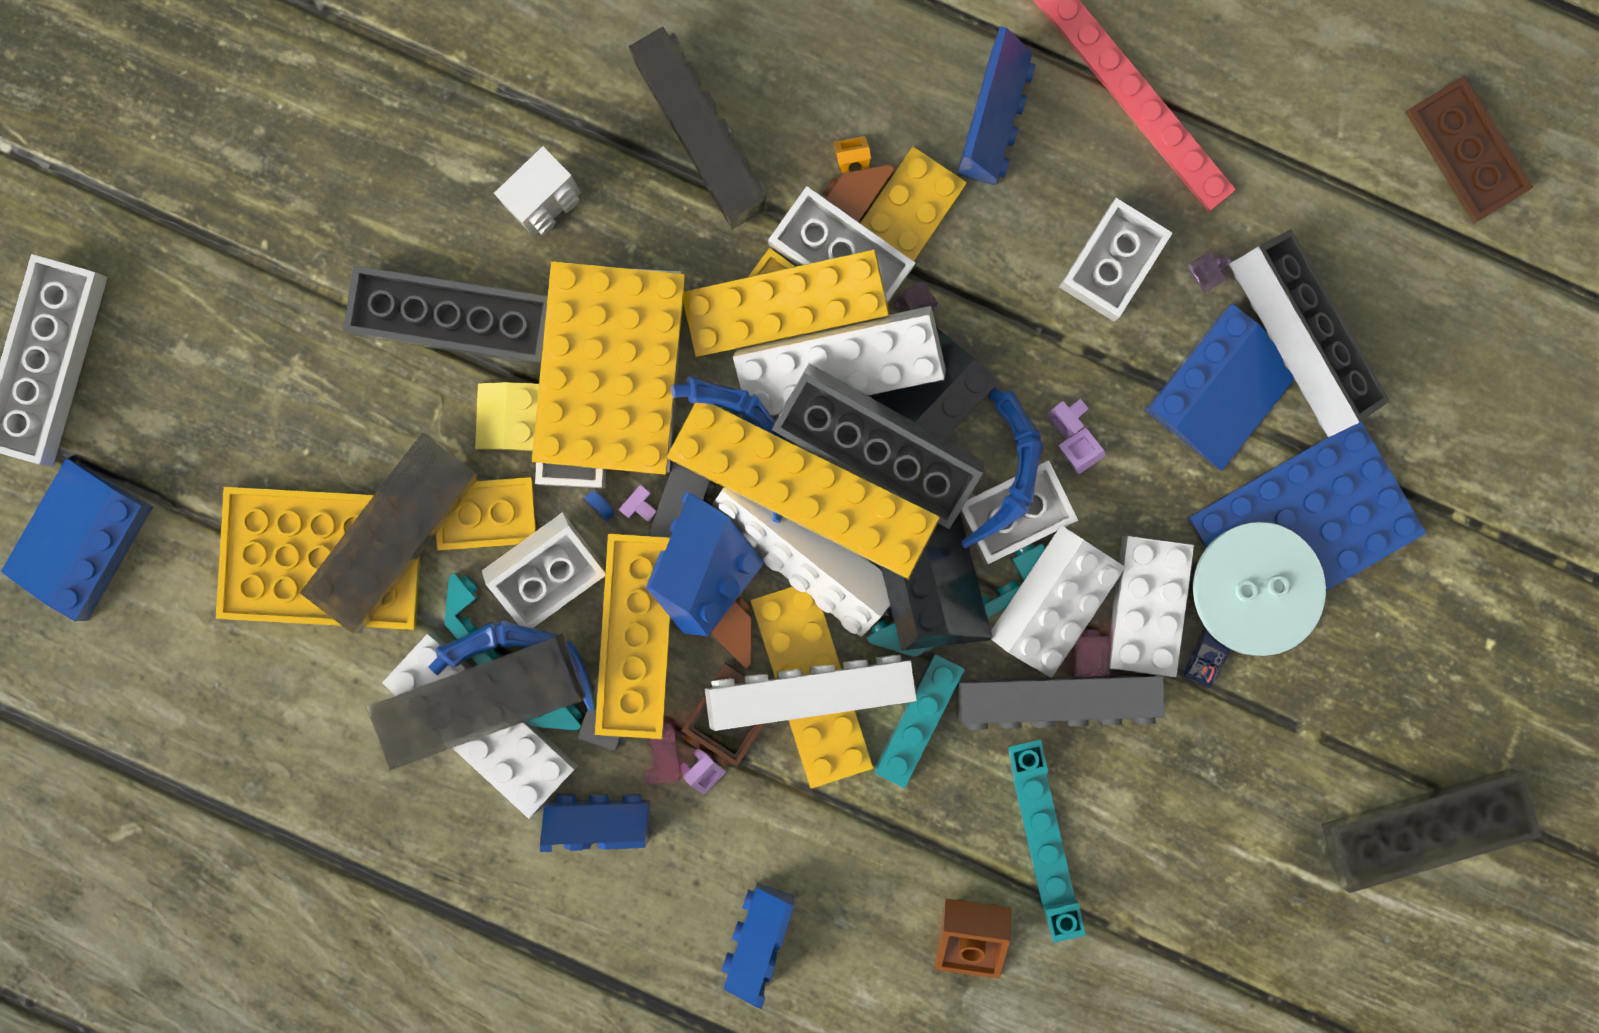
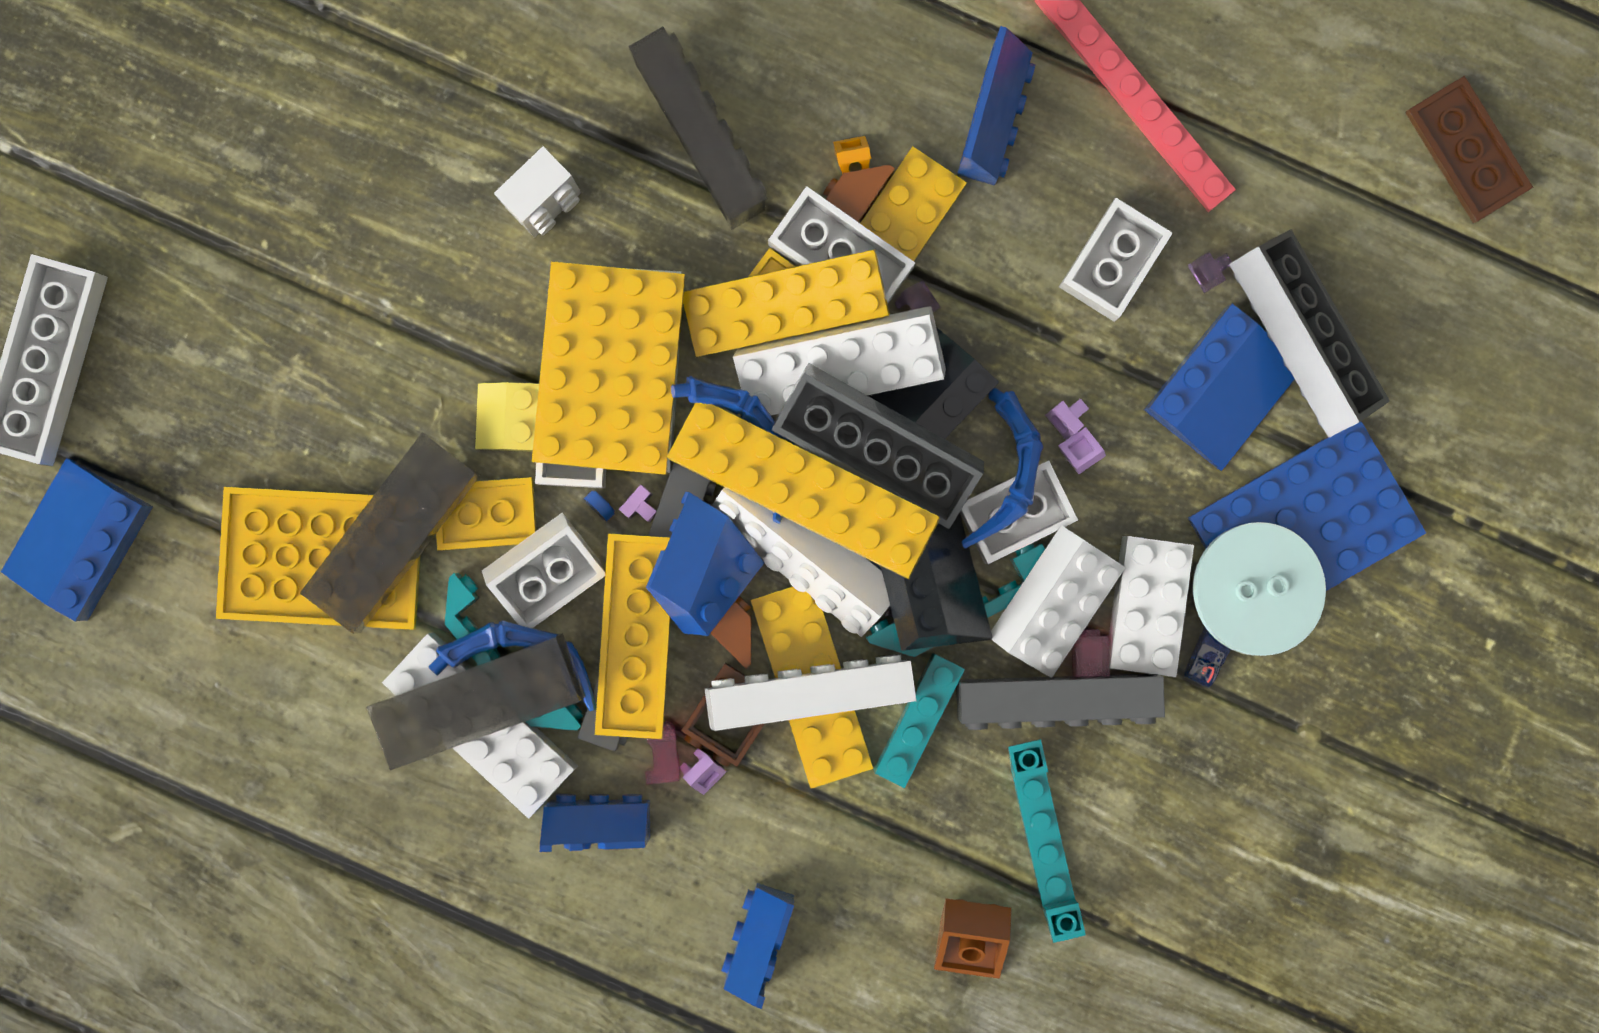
(446, 315): dark grey brick -> none
(1431, 830): clear smoke brick -> none

